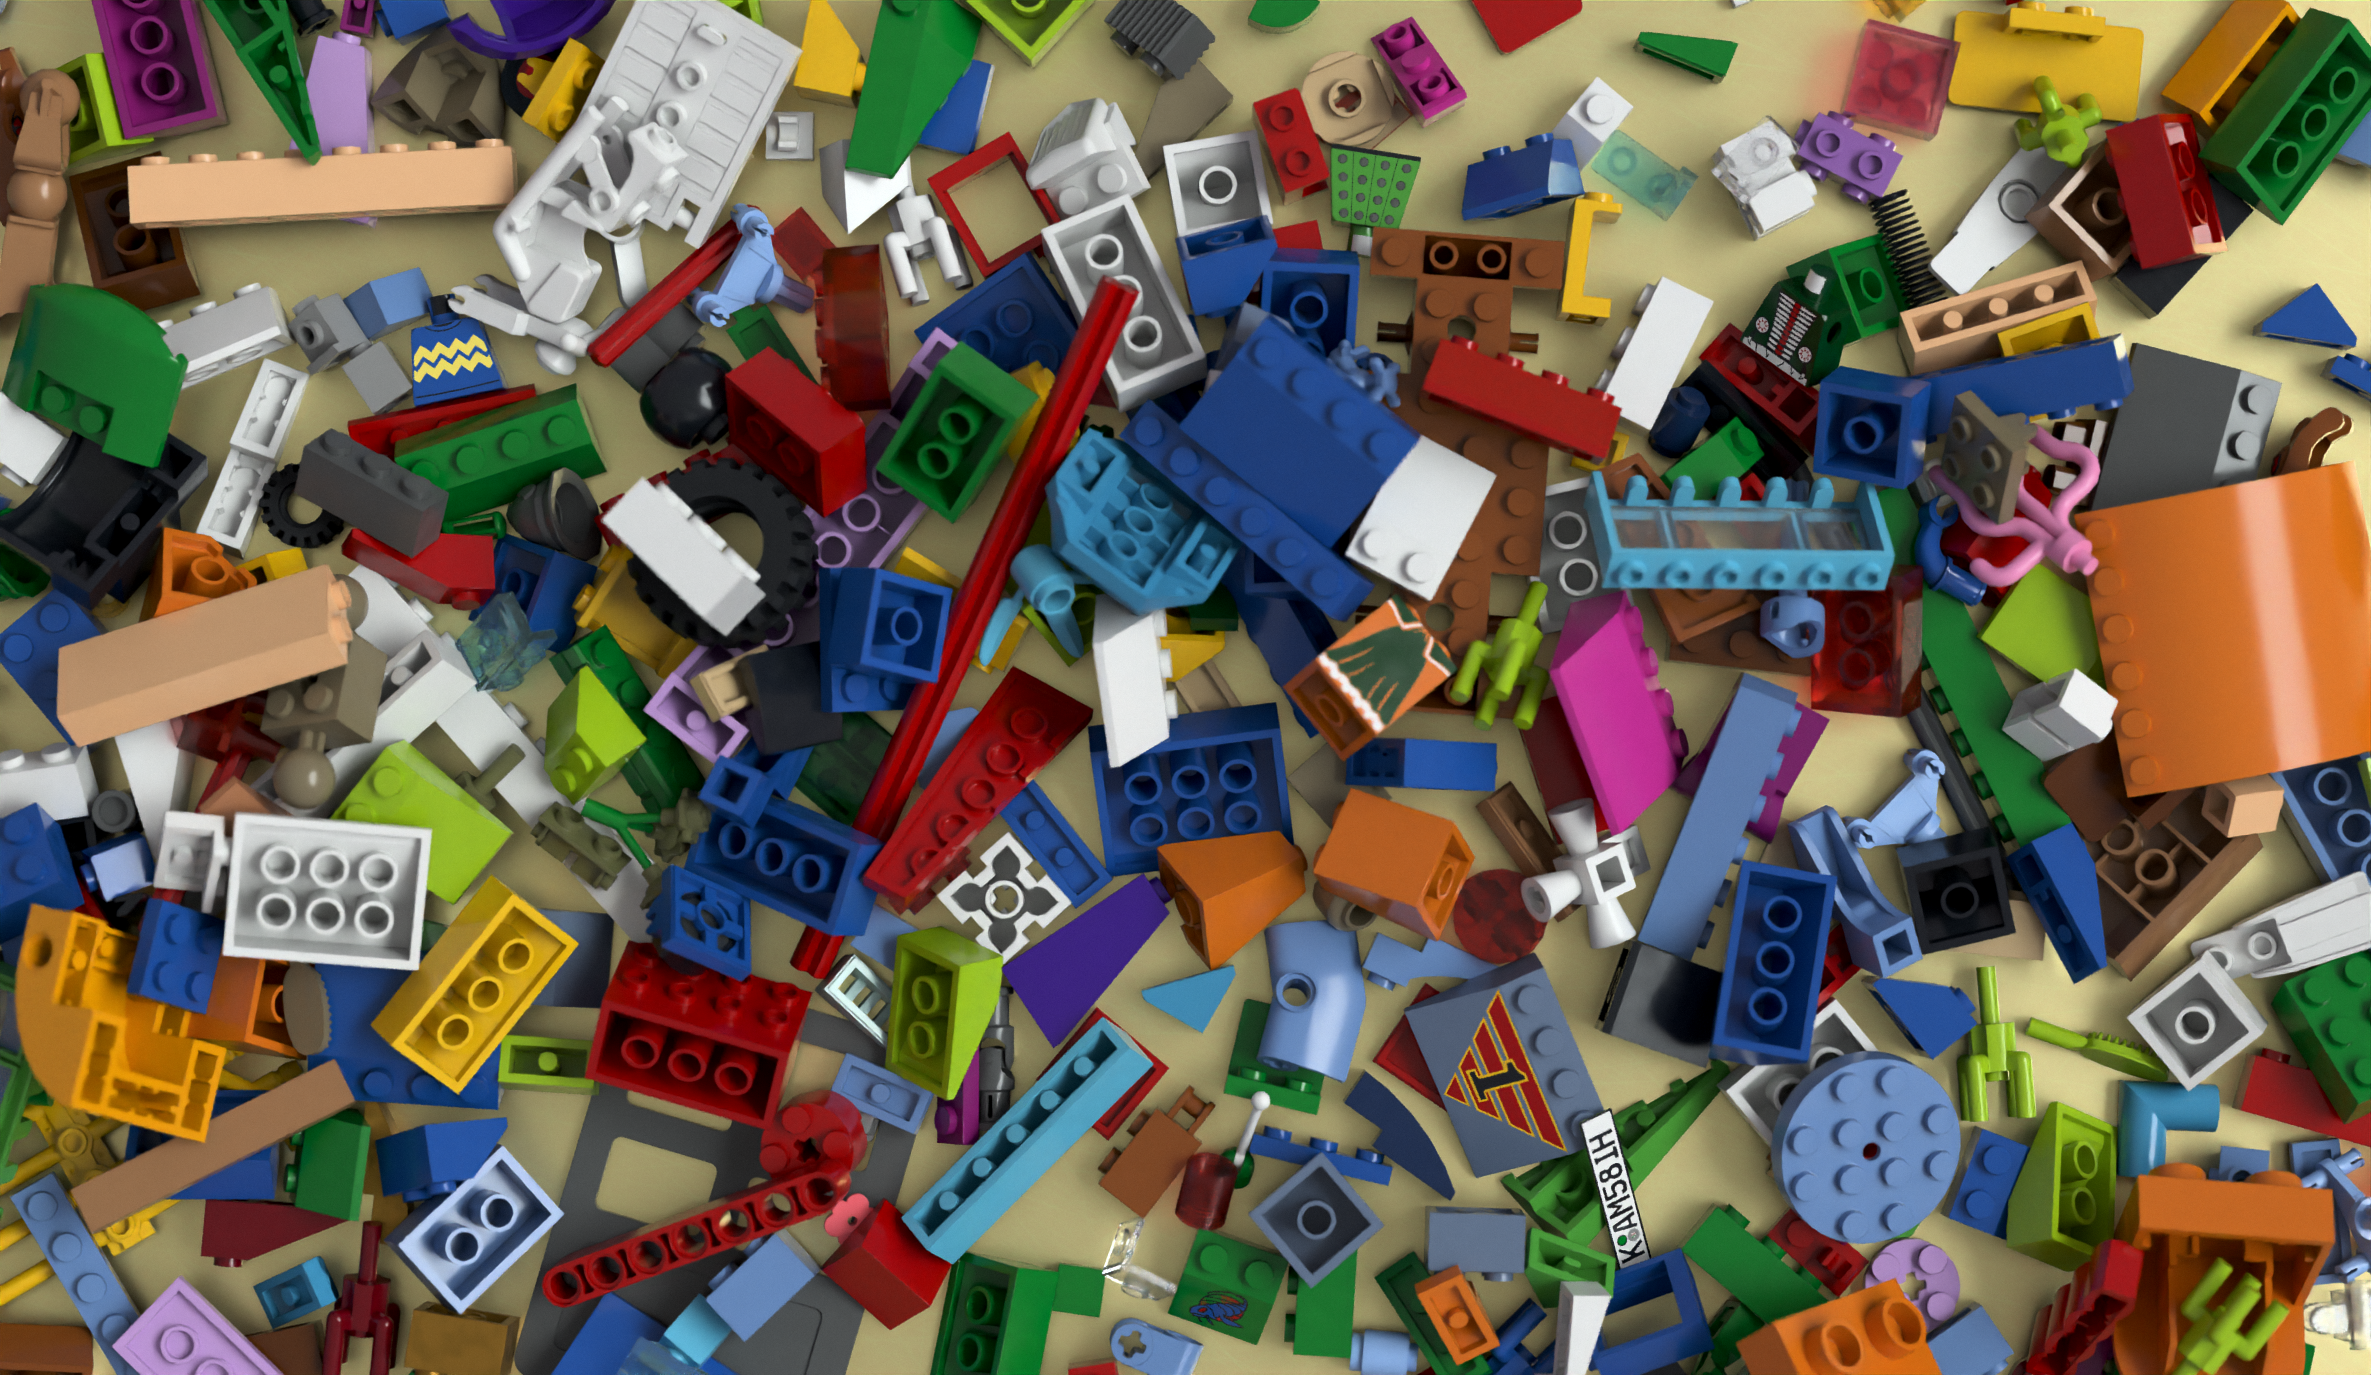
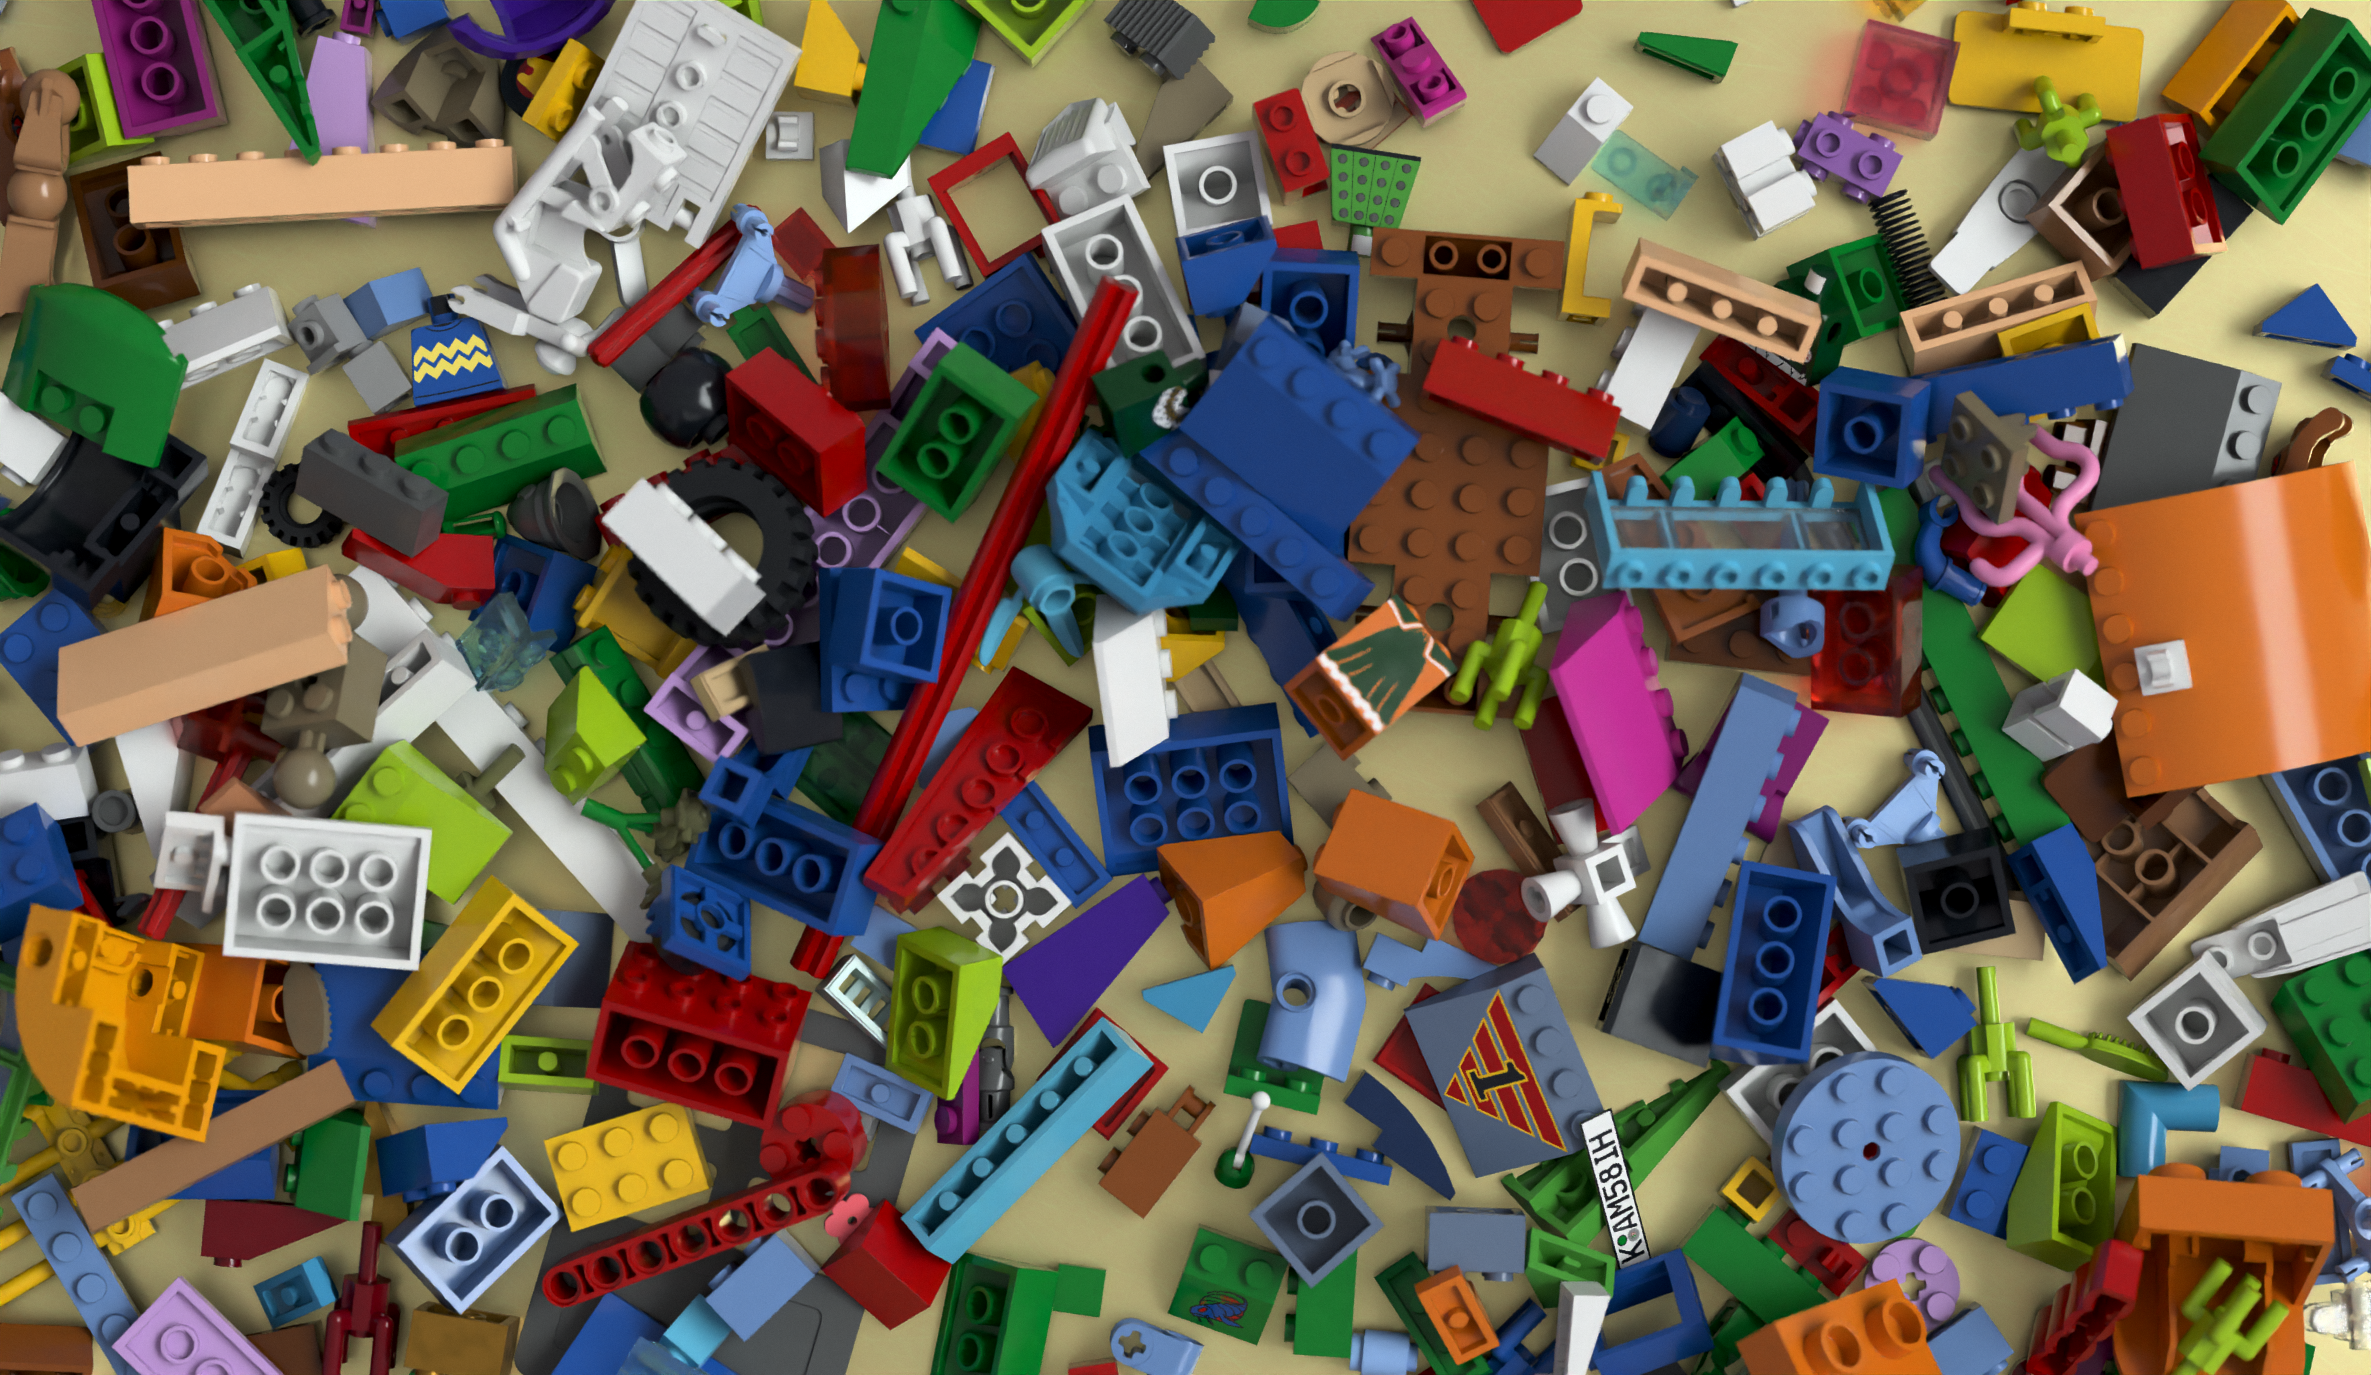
(118, 866): brick -> none
(176, 956): blue plate -> none
(599, 856): olive hinge -> none
(628, 1164): none -> yellow brick
(1134, 1280): clear bracket -> none
(1146, 398): none -> dark green torso
(1206, 1191): clear red piece -> none
(1420, 518): white slope -> none
(1424, 764): blue window -> none
(1521, 179): blue slope -> none
(1721, 300): none -> light nougat brick
(1751, 1189): none -> yellow brick
(1756, 159): clear bracket -> none
(2163, 667): none -> white tile
(2244, 805): light nougat brick -> none

